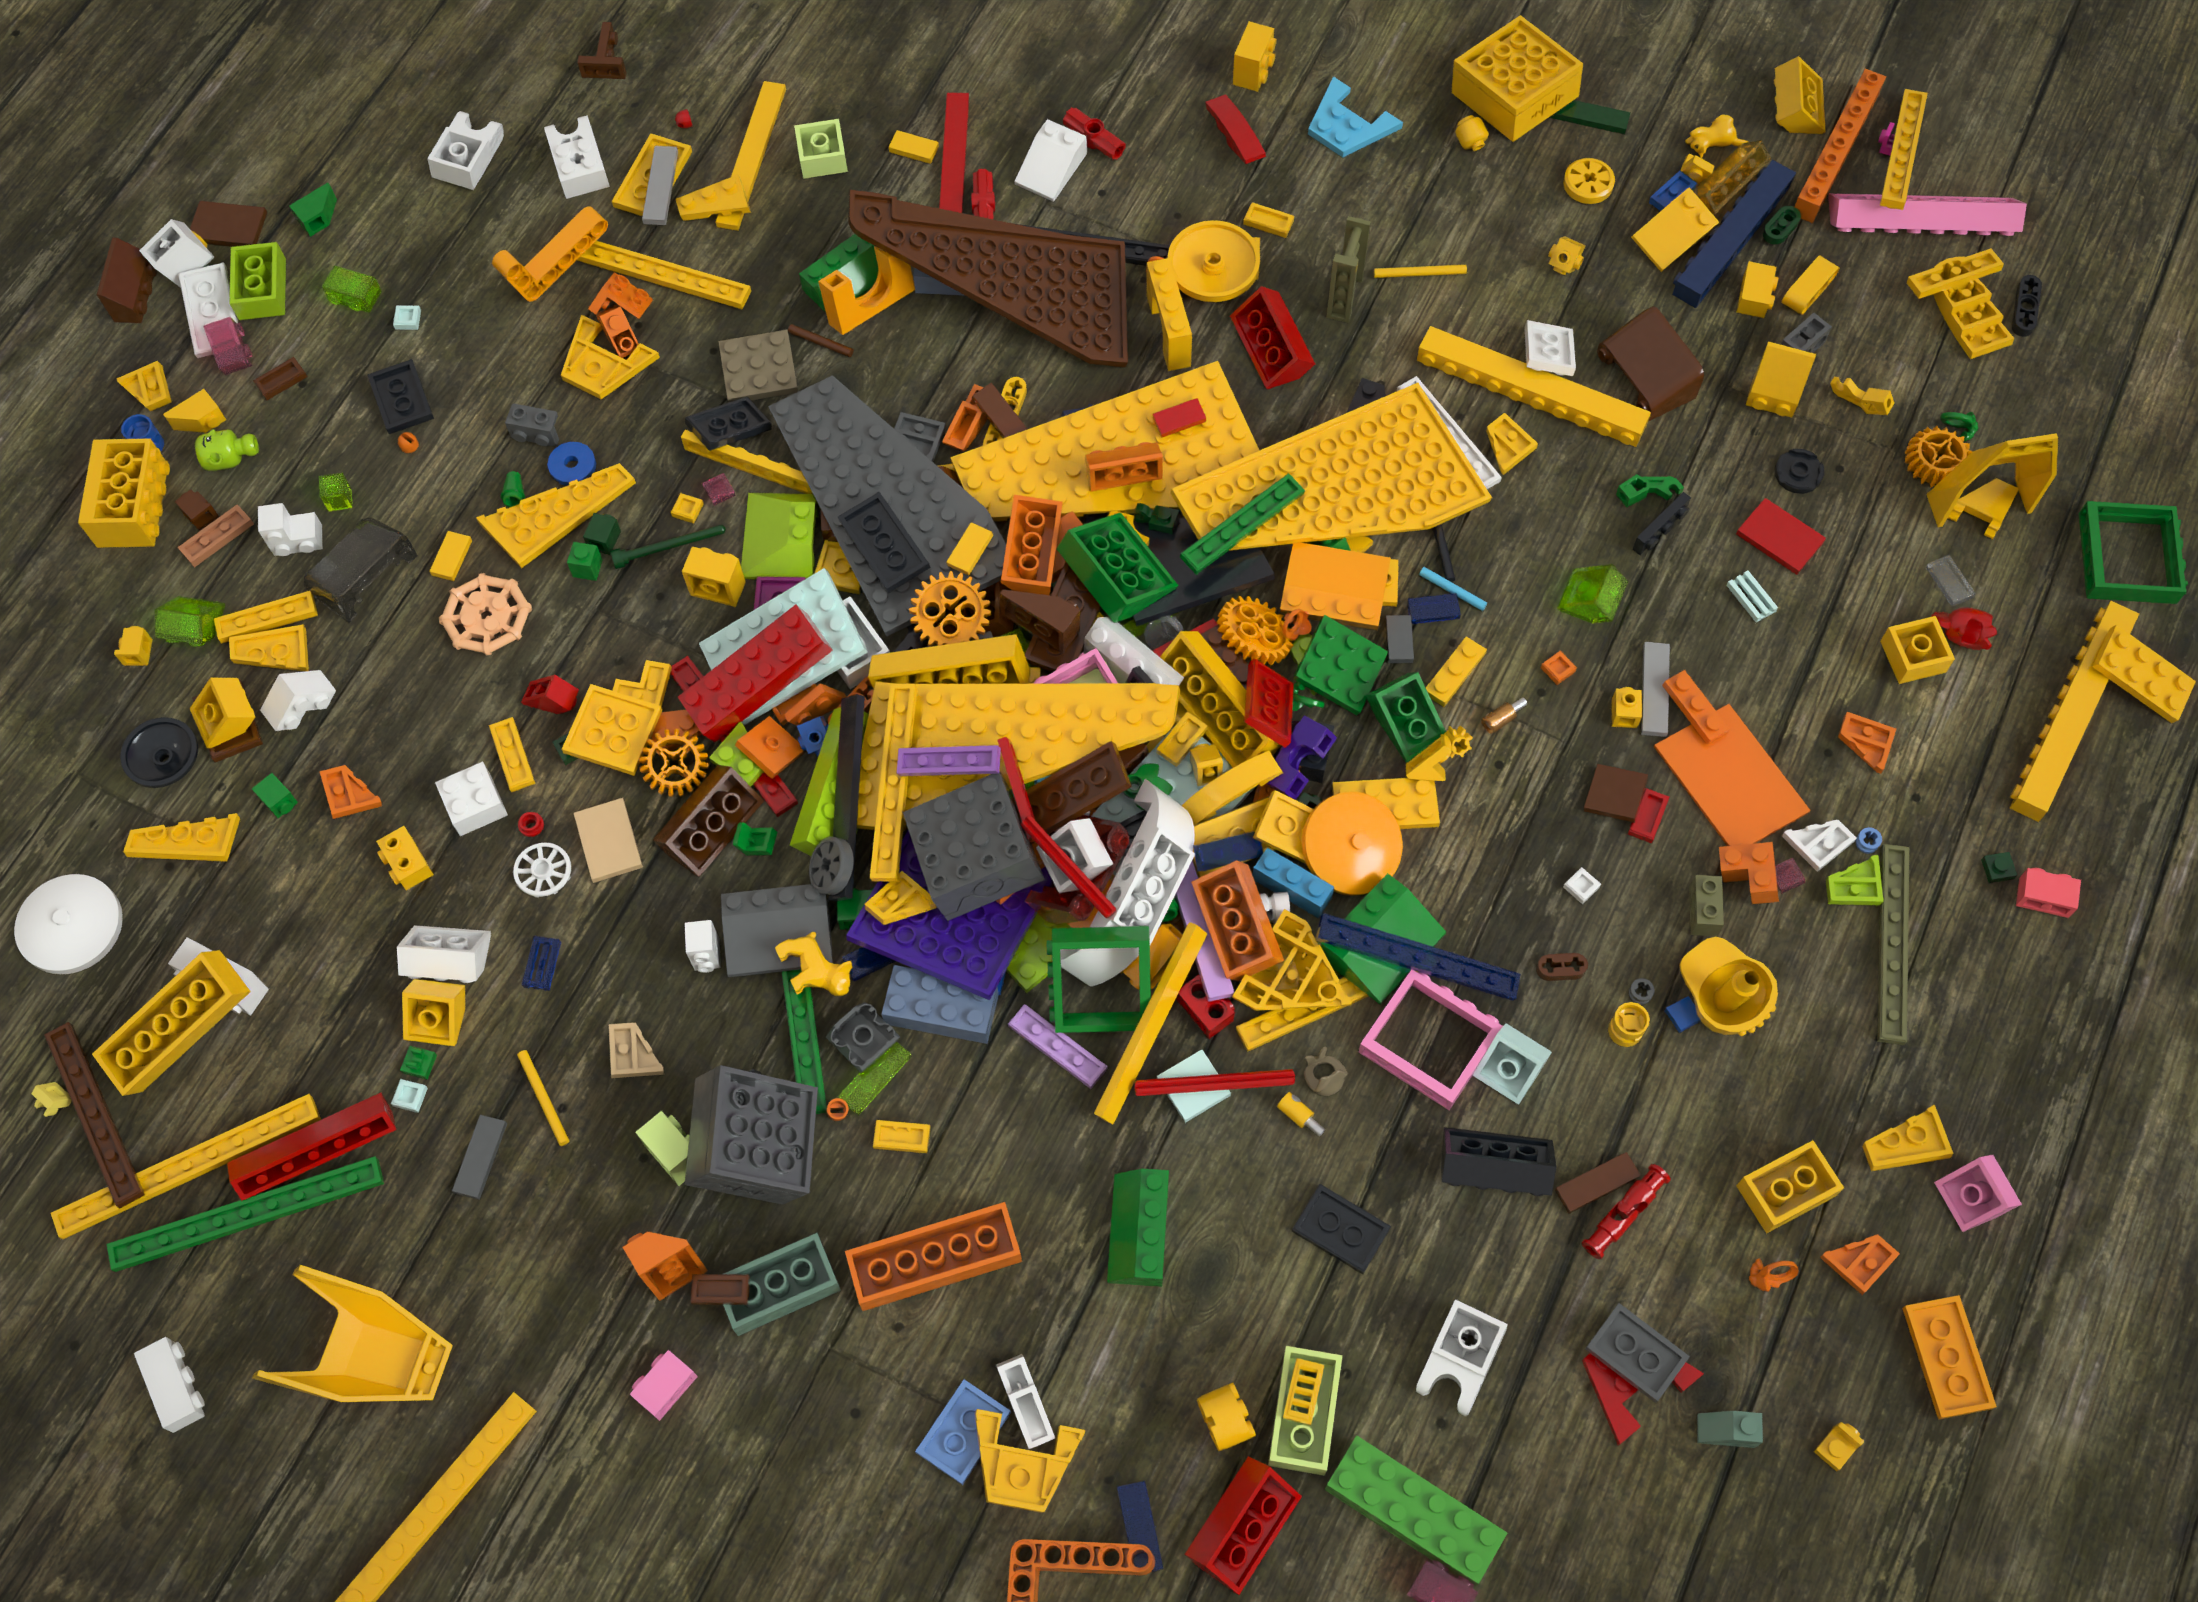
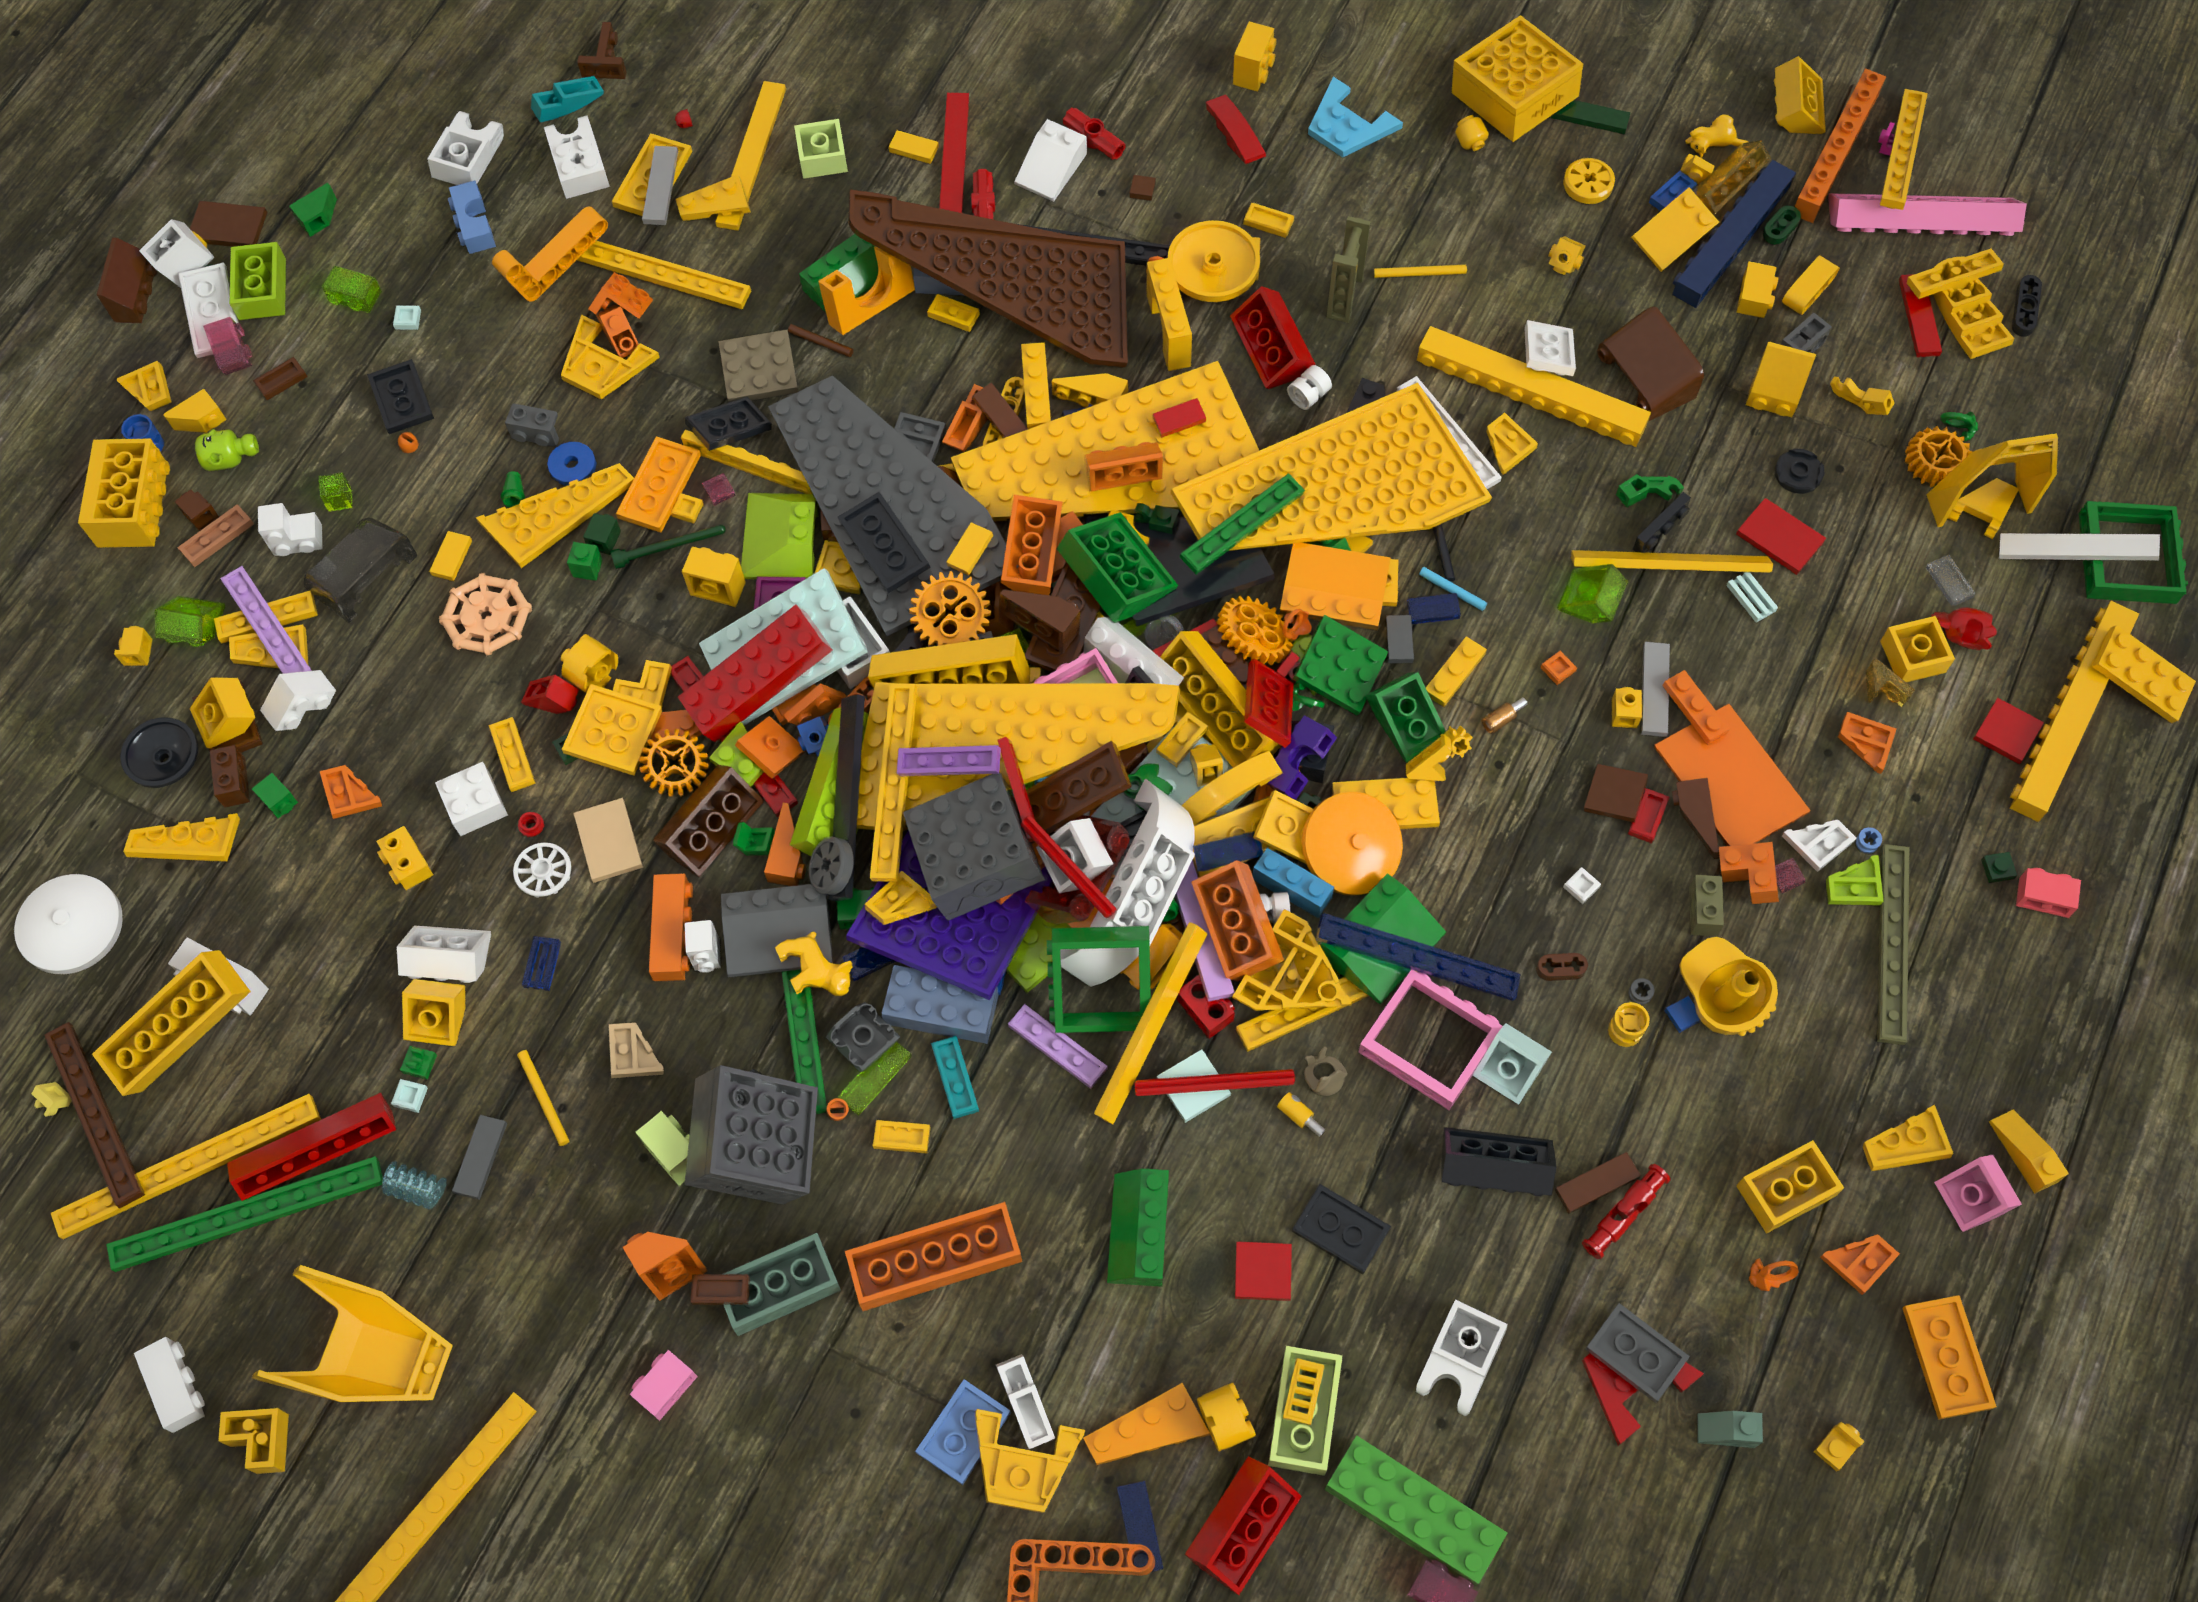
(229, 776): none -> reddish brown brick
(263, 1434): none -> yellow brick
(264, 622): none -> lavender tile
(413, 1187): none -> clear light blue piece
(467, 203): none -> medium blue arch
(565, 98): none -> teal slope
(588, 663): none -> yellow brick
(658, 484): none -> light orange plate
(668, 921): none -> orange brick
(784, 861): none -> orange slope
(953, 312): none -> yellow plate
(955, 1077): none -> teal tile
(1035, 384): none -> yellow arch
(1089, 388): none -> yellow slope
(1142, 187): none -> reddish brown tile
(1158, 1423): none -> light orange wing
(1263, 1271): none -> red tile
(1288, 664): none -> red tile
(1309, 387): none -> white wheel
(1672, 561): none -> yellow tile
(1696, 808): none -> reddish brown slope
(1882, 679): none -> clear yellow slope
(1920, 321): none -> red tile
(2008, 730): none -> red tile
(2029, 1151): none -> yellow slope
(2080, 546): none -> white tile

